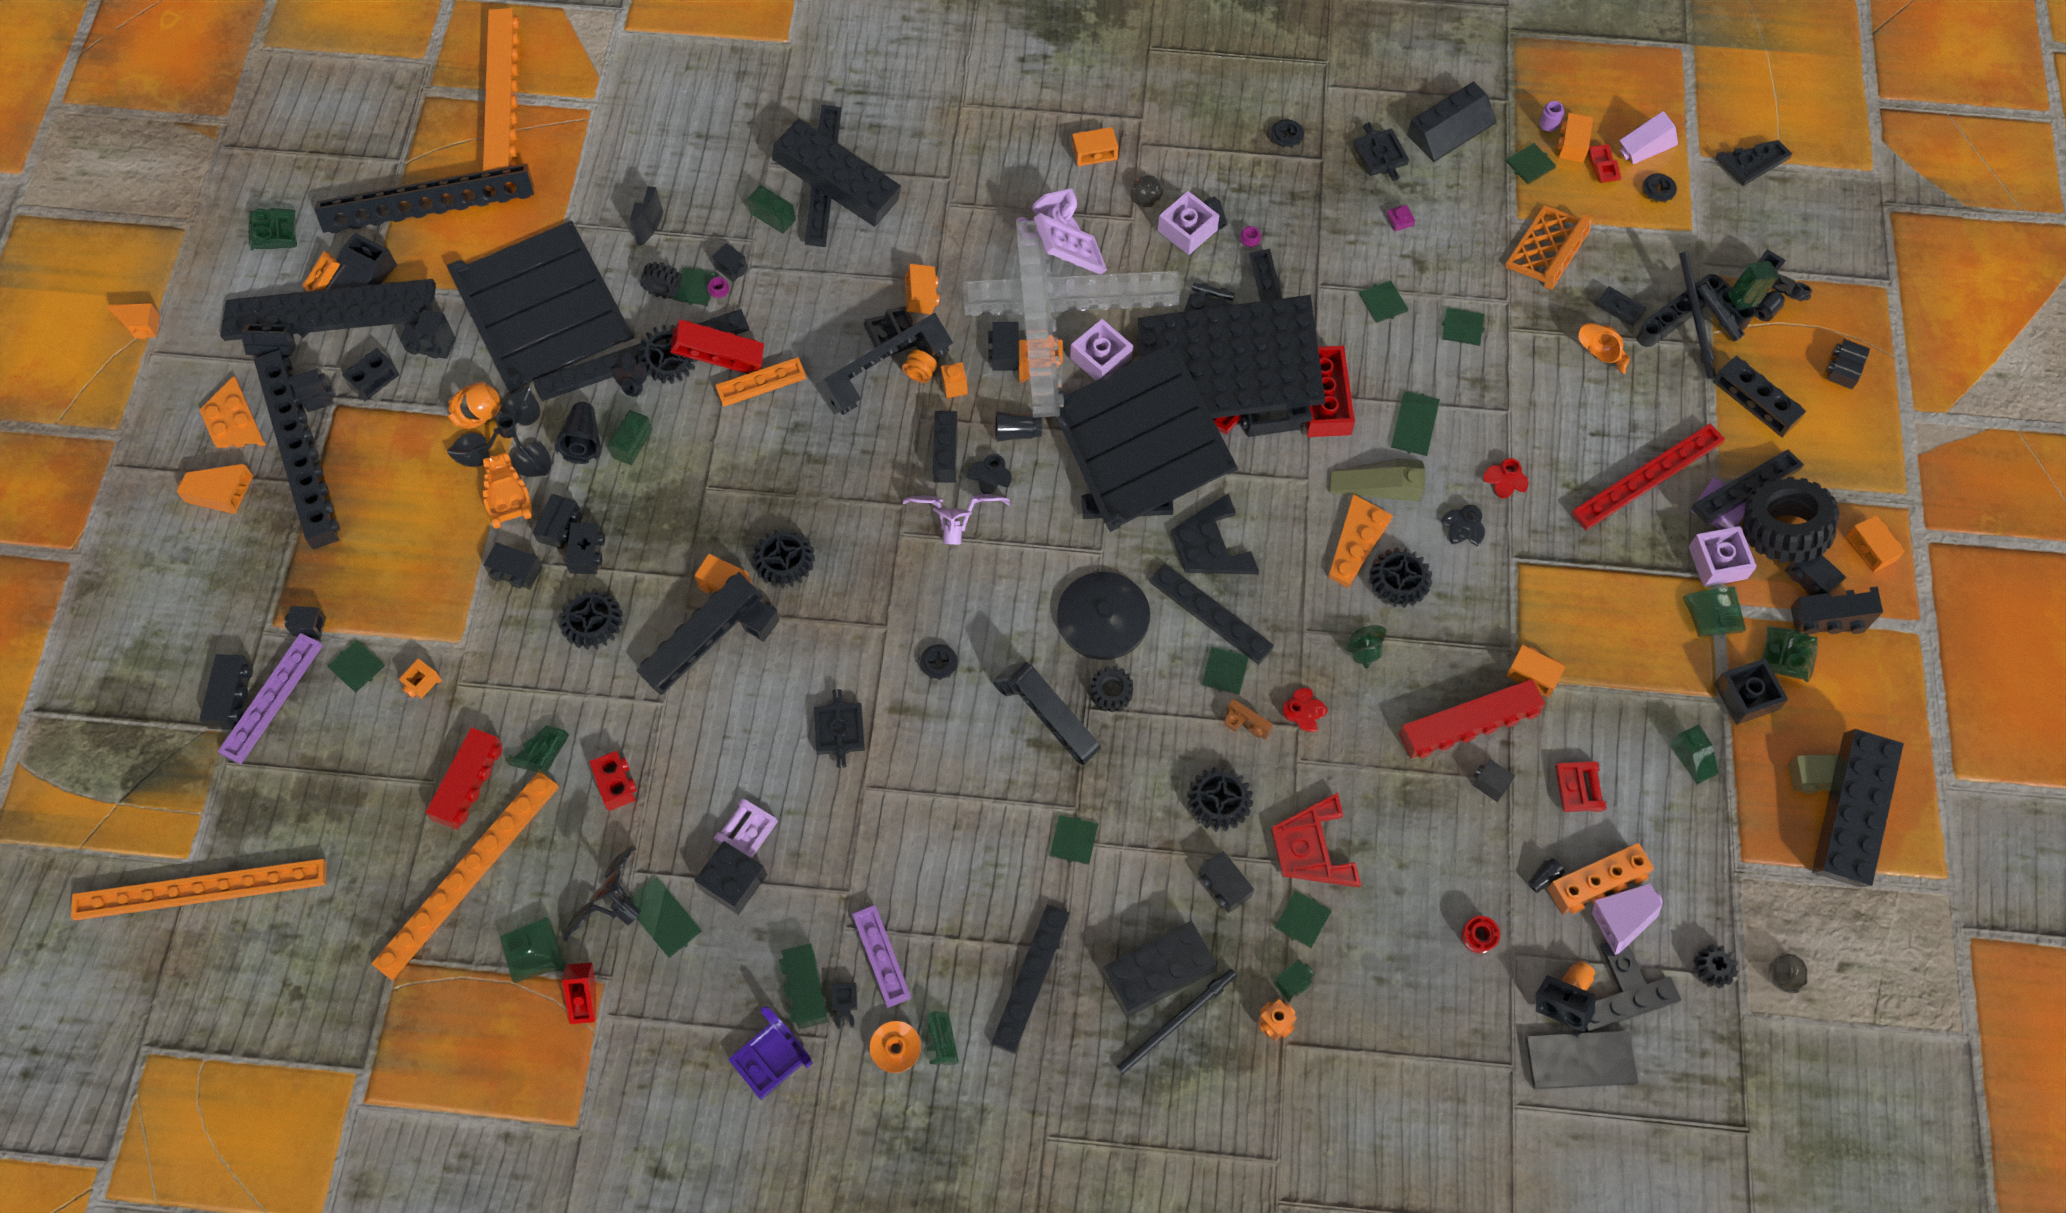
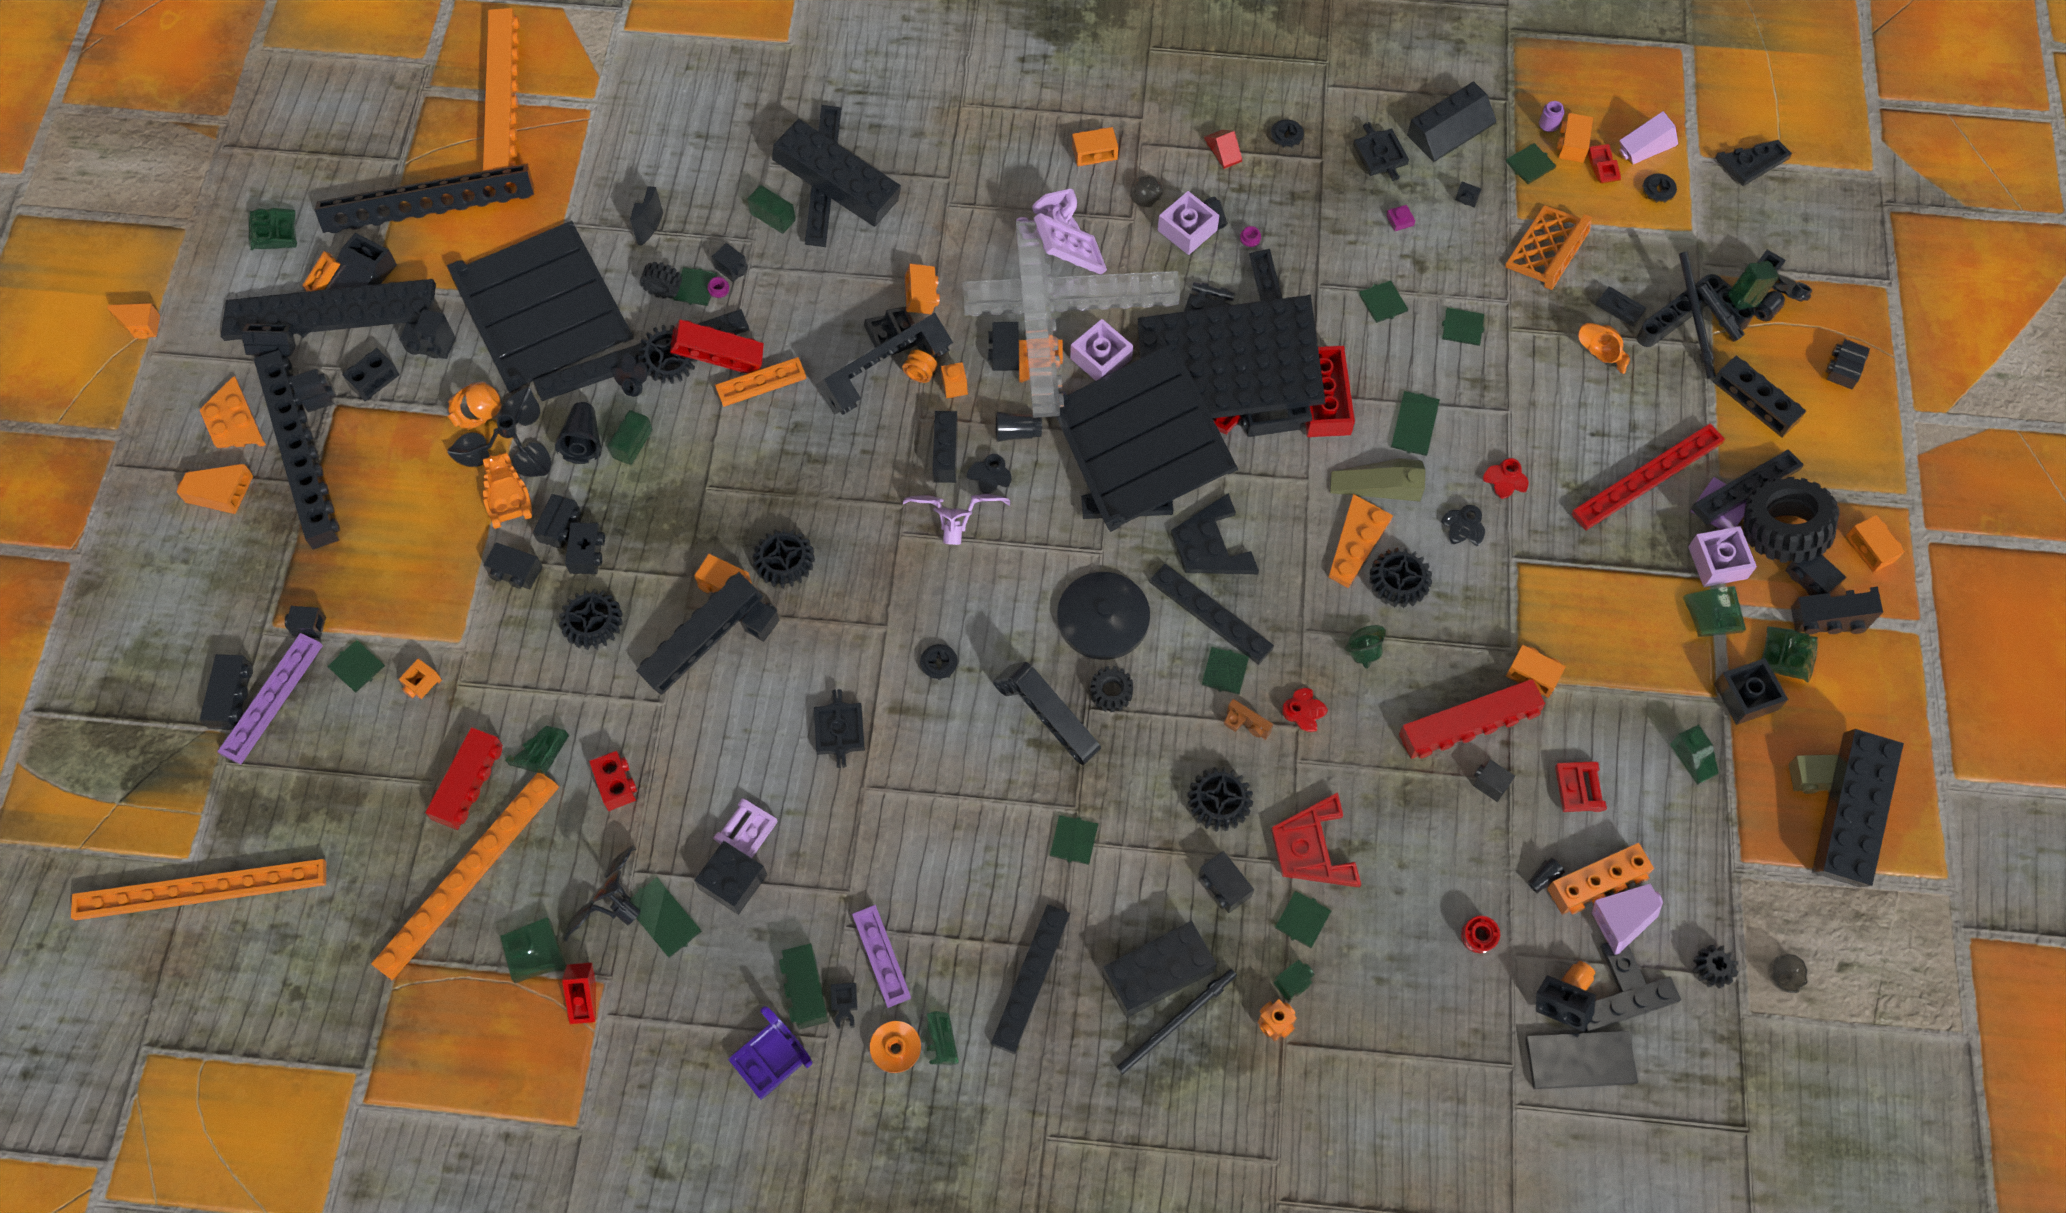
(1225, 147): none -> slope
(1468, 194): none -> black plate

